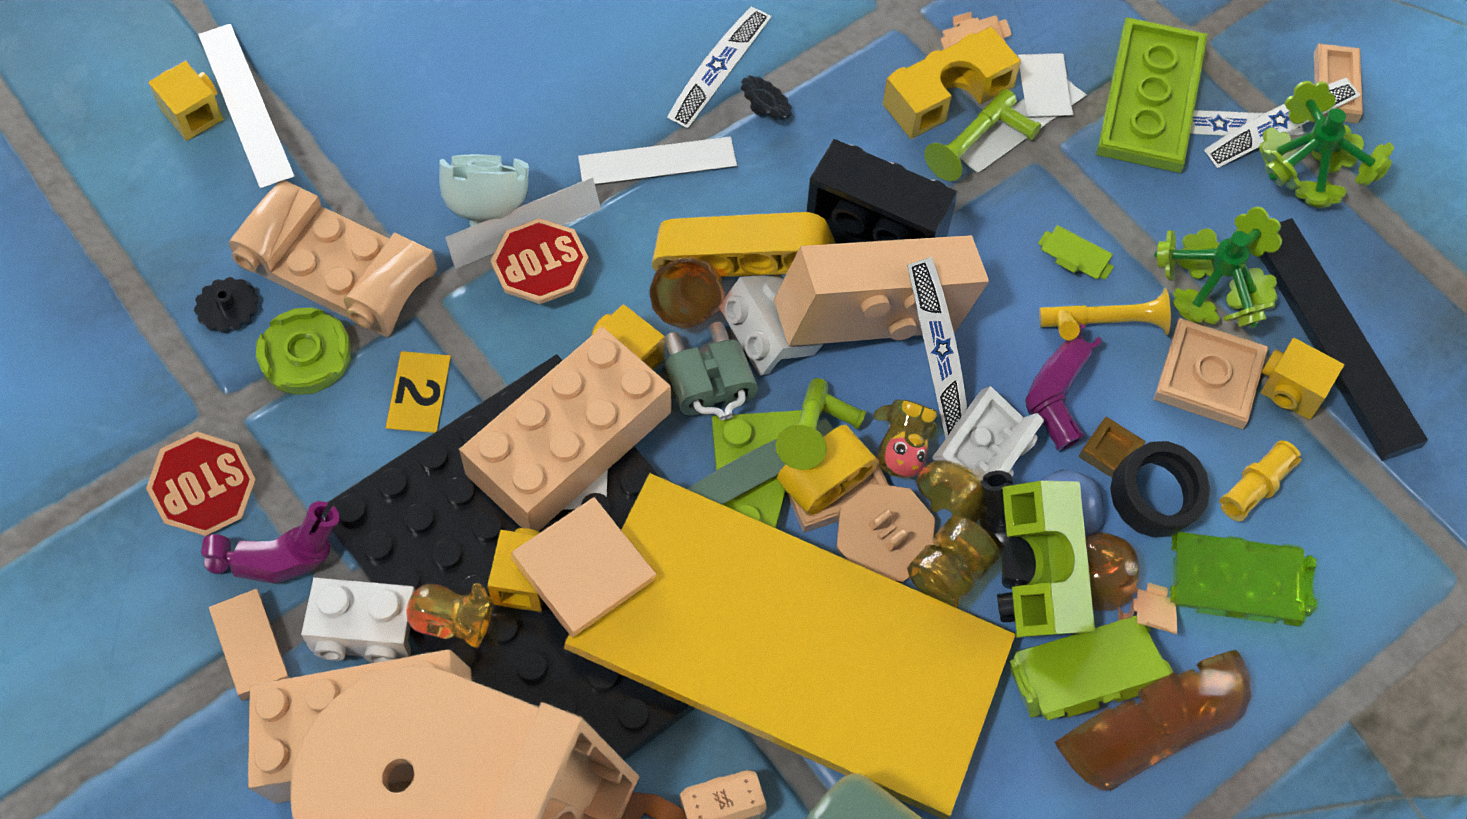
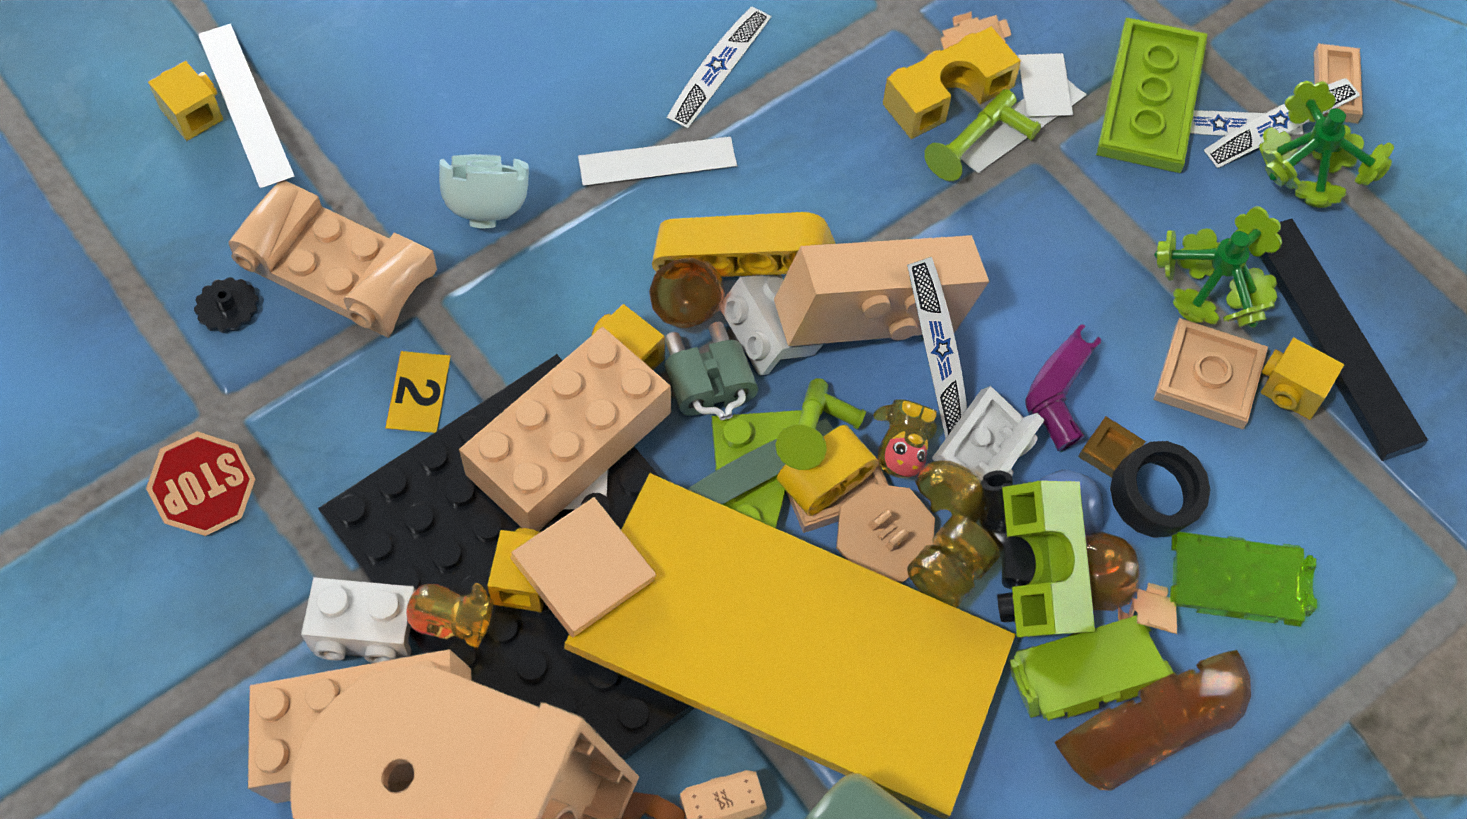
(248, 641): light nougat tile -> none
(277, 560): magenta arm -> none
(303, 351): lime tile -> none
(539, 261): piece -> none
(557, 207): white sticker -> none
(765, 98): black piece -> none
(876, 198): black brick -> none
(1070, 317): yellow piece -> none
(1076, 253): lime piece -> none
(1260, 480): yellow pin -> none

